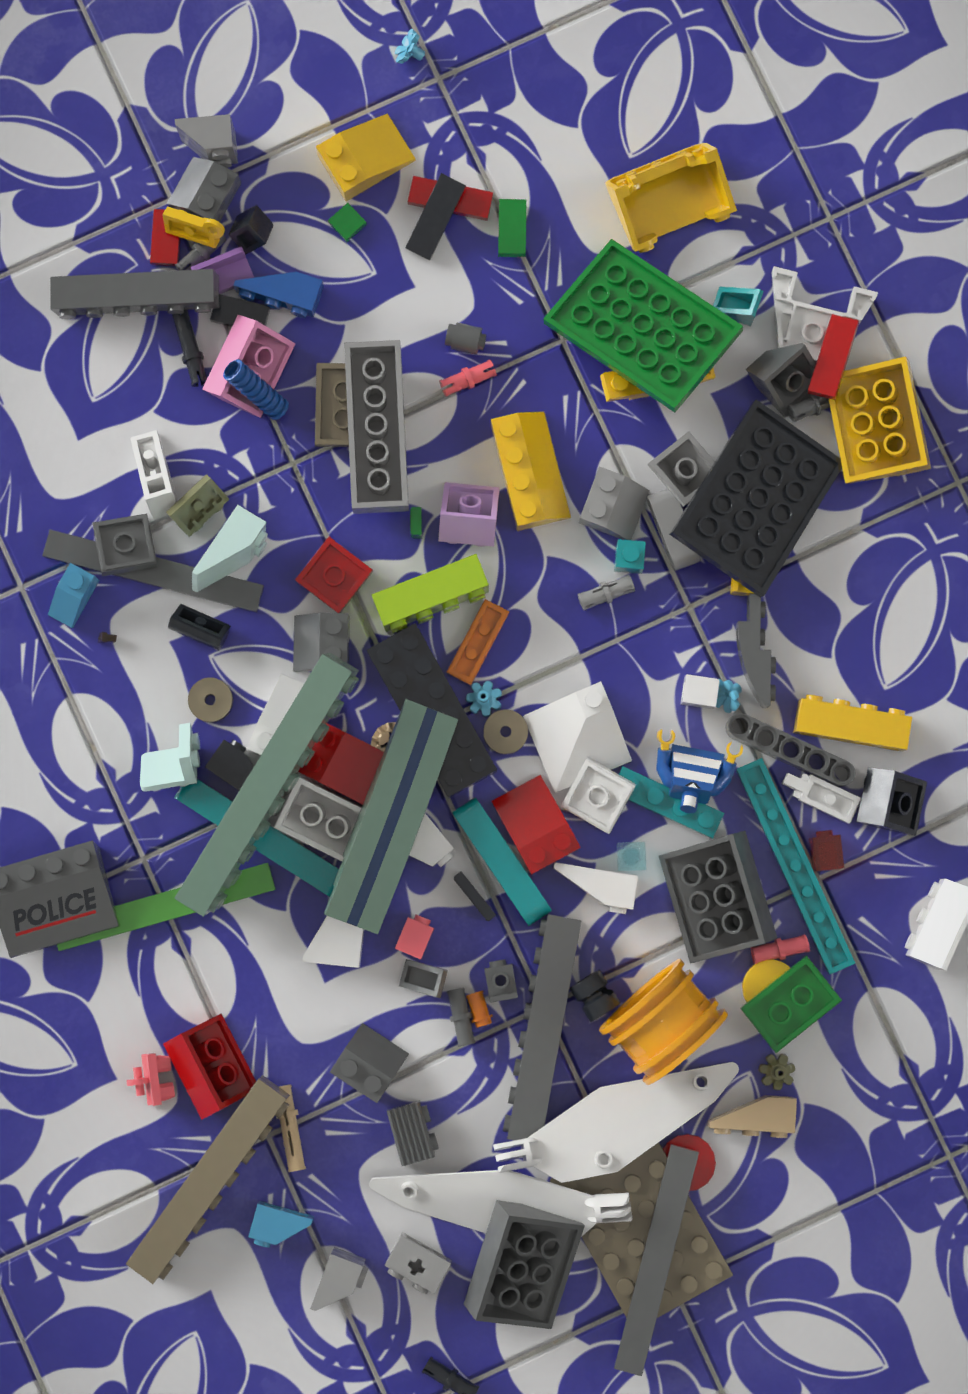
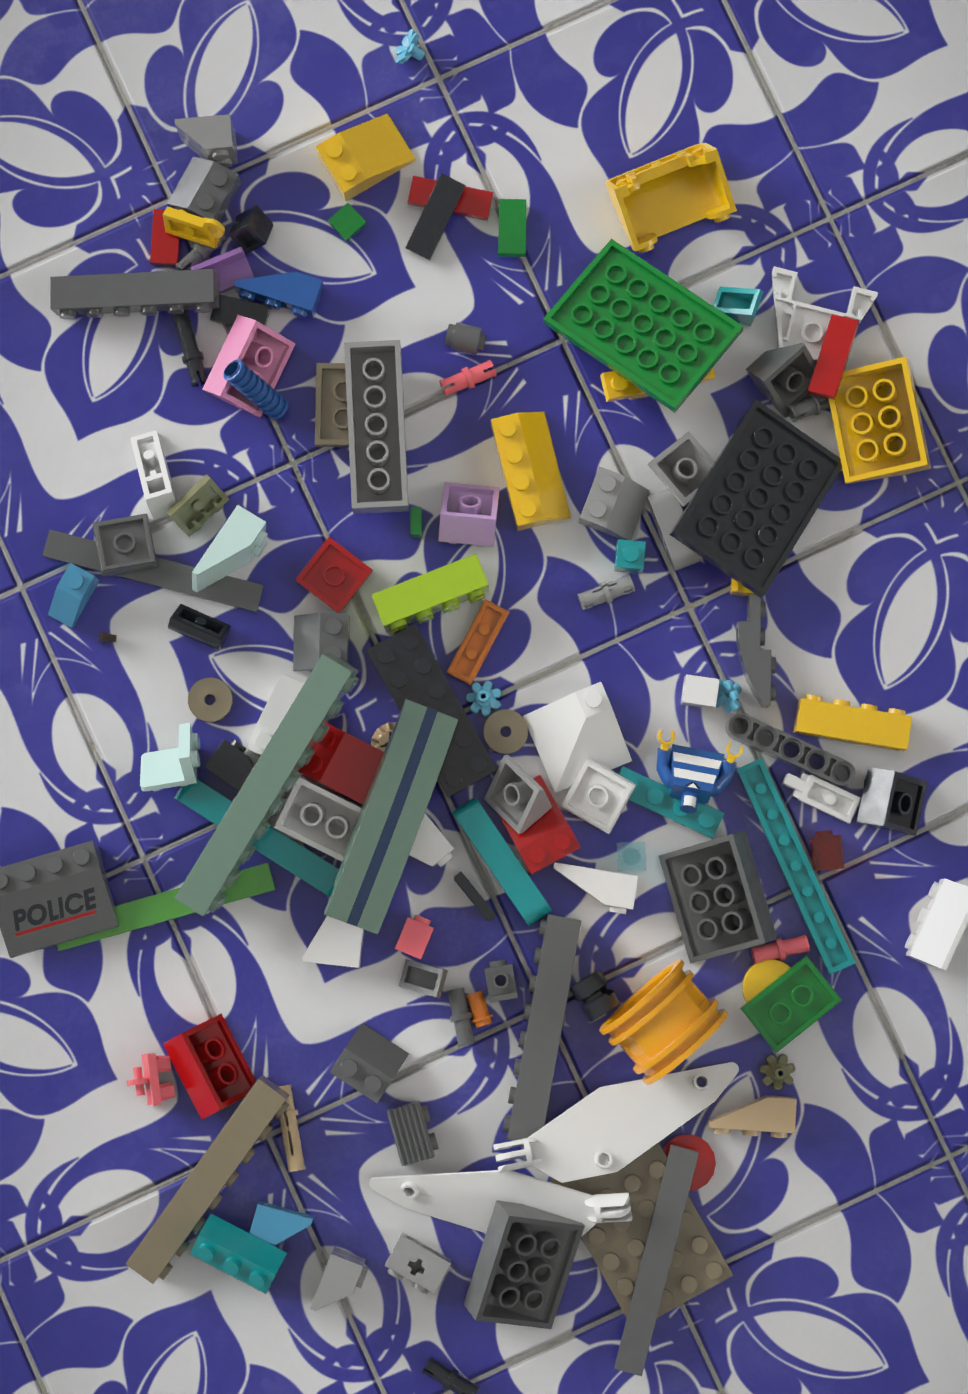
(238, 1253): none -> teal slope
(516, 796): none -> light grey slope

